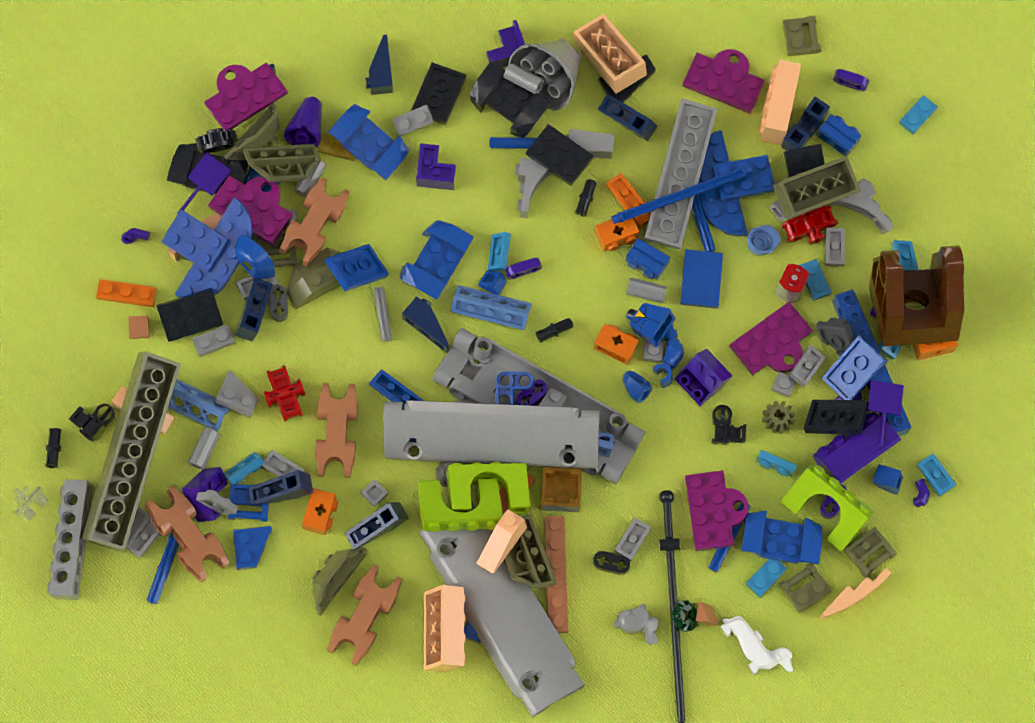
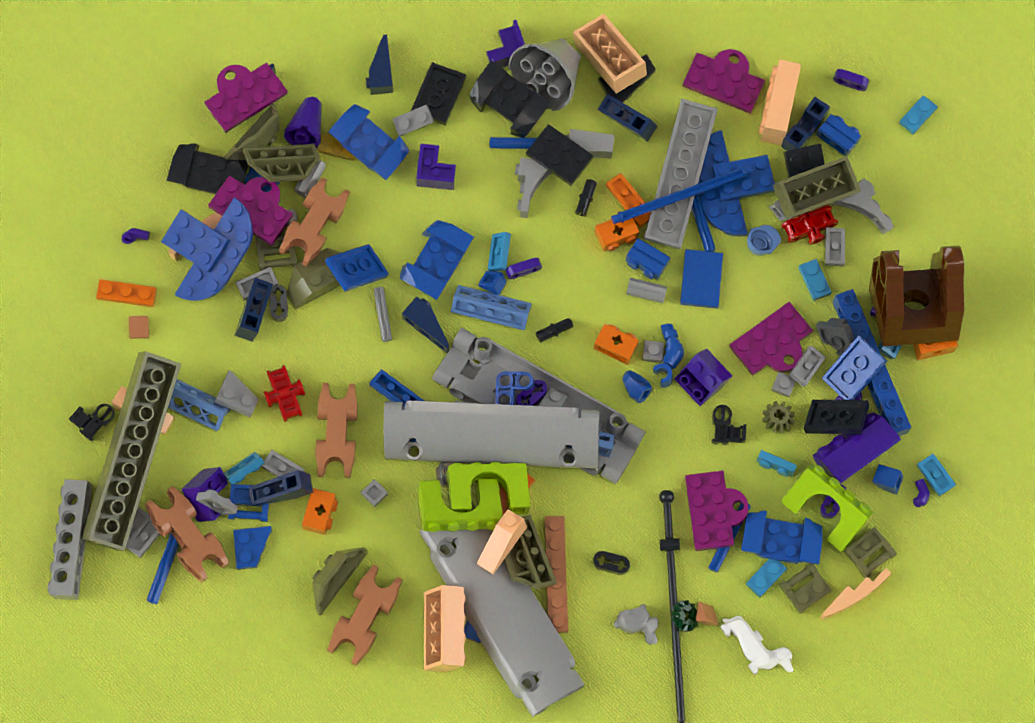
(24, 509): clear hips -> none
(53, 448): black pin -> none
(189, 314): black plate -> none
(204, 448): light grey axle -> none
(207, 175): dark purple piece -> none
(213, 340): light grey plate -> none
(216, 140): black gear -> none
(251, 252): blue piece -> none
(377, 524): slope -> none
(523, 78): light grey axle -> none
(561, 489): pearl gold container -> none
(632, 539): light grey plate -> none
(651, 322): blue torso -> none
(792, 283): red piece -> none
(795, 36): olive plate -> none
(885, 399): dark purple piece -> none
(906, 254): dark azure plate -> none

